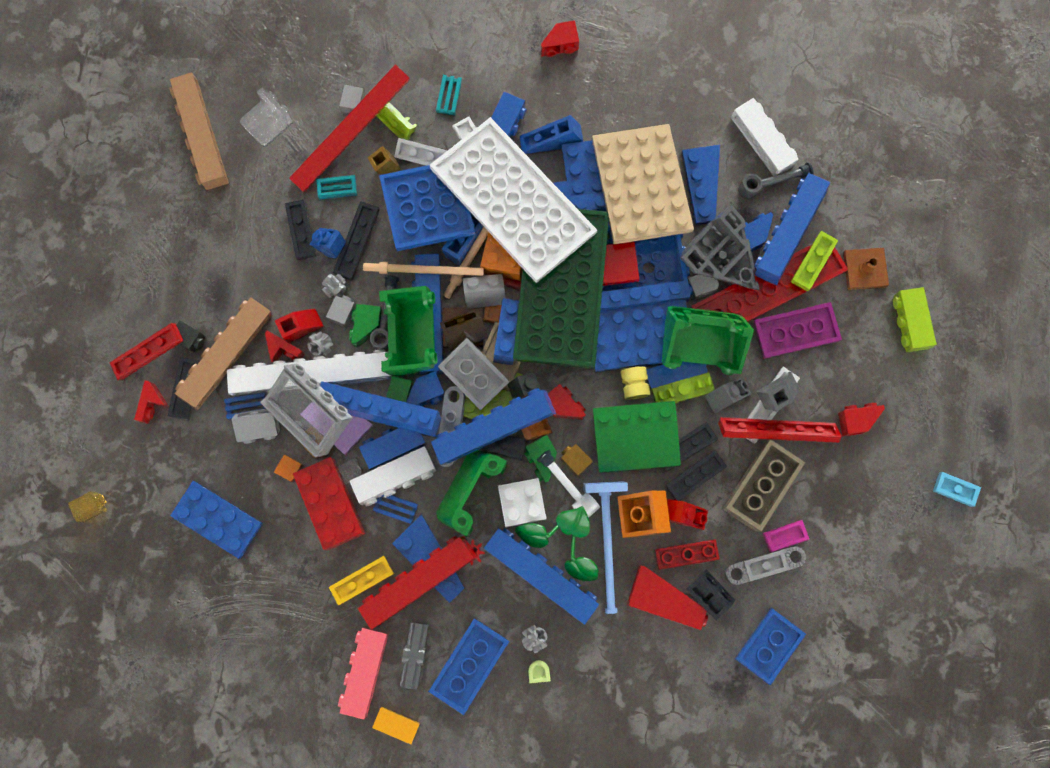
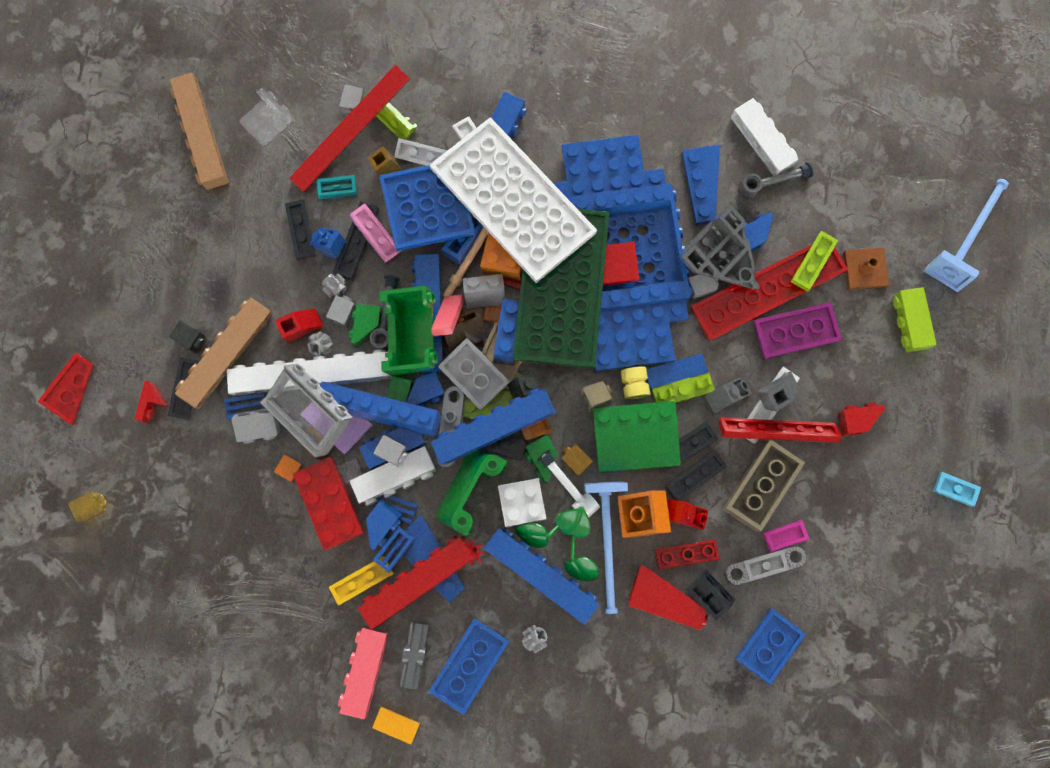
(68, 388): none -> red wing
(146, 351): red tile -> none
(216, 519): blue plate -> none
(277, 346): red slope -> none
(374, 232): none -> bright pink tile
(380, 522): none -> blue slope
(383, 563): none -> blue tile
(384, 268): light nougat bar -> none
(391, 451): none -> light grey brick
(448, 315): none -> coral tile
(451, 80): teal tile -> none
(538, 672): yellowish green tile -> none
(552, 136): blue slope -> none
(561, 39): red slope -> none
(564, 404): red slope -> none
(596, 395): none -> dark tan slope
(642, 184): tan plate -> none
(705, 339): green windscreen -> none
(792, 228): blue brick -> none
(950, 268): none -> light blue tile

